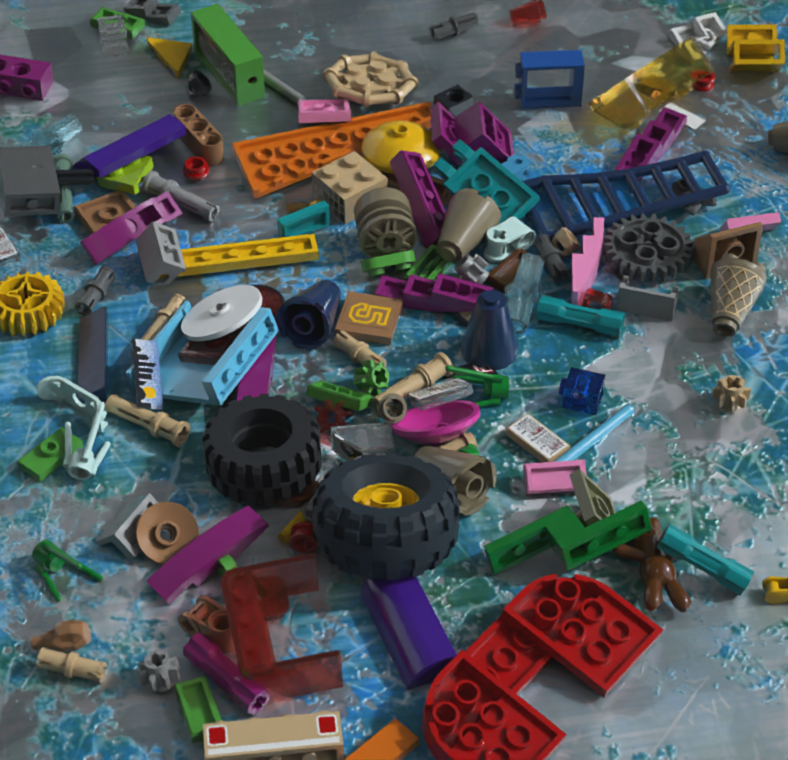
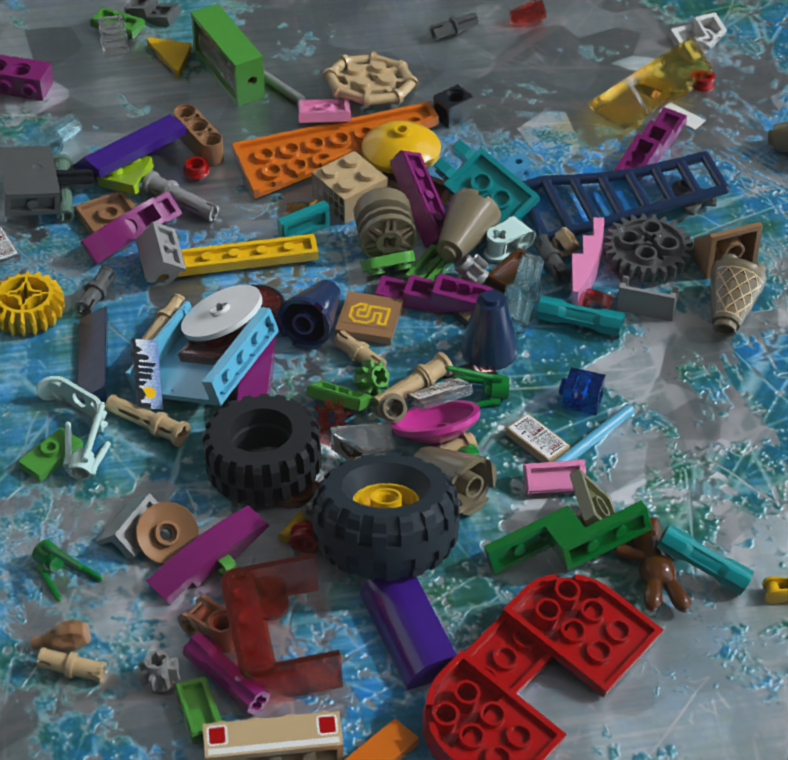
(199, 83): black tile -> none
(475, 128): magenta bracket -> none
(550, 96): blue window -> none
(731, 393): tan gear -> none
(754, 47): yellow piece -> none
(769, 221): bright pink plate -> none

